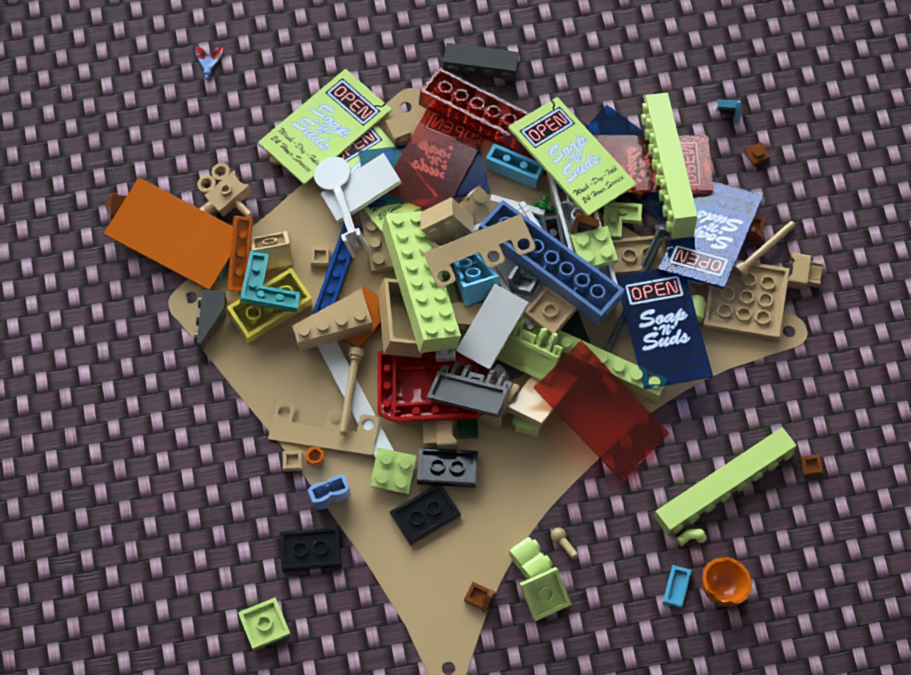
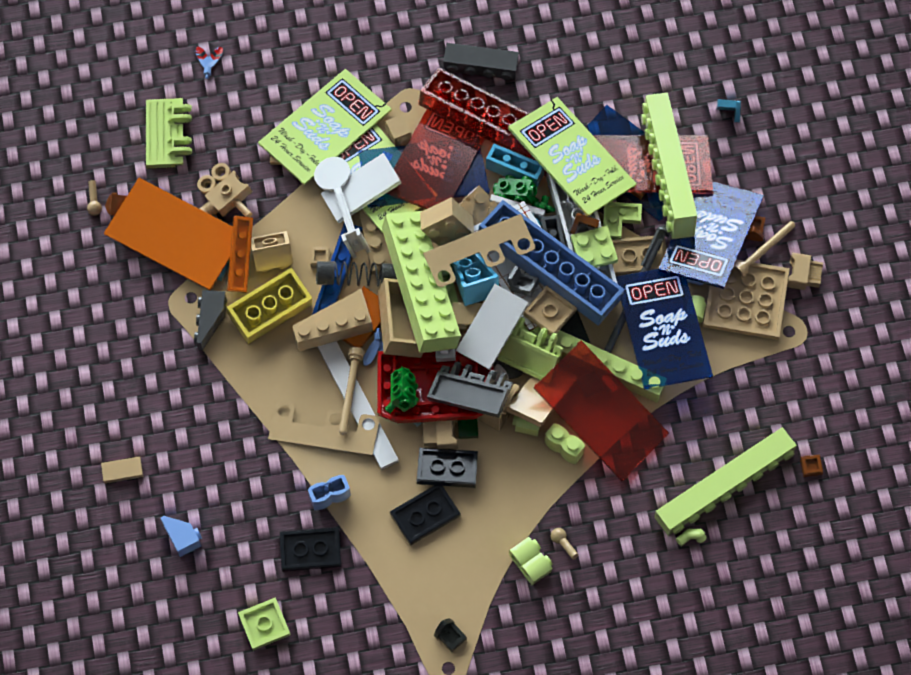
(94, 207): none -> tan bar
(122, 470): none -> tan tile
(164, 134): none -> yellowish green hinge
(182, 535): none -> light blue slope
(255, 293): teal plate -> none
(292, 461): tan tile -> none
(315, 456): orange tile -> none
(326, 270): none -> dark grey piece
(376, 345): none -> light blue piece
(392, 471): yellowish green plate -> none
(402, 390): none -> green brick
(449, 634): none -> pearl dark grey tile
(479, 596): dark orange tile -> none
(516, 189): none -> green brick
(545, 594): yellowish green plate -> none
(567, 445): none -> yellowish green brick
(677, 587): medium azure tile -> none
(726, 581): orange cylinder -> none
(757, 154): dark orange plate -> none

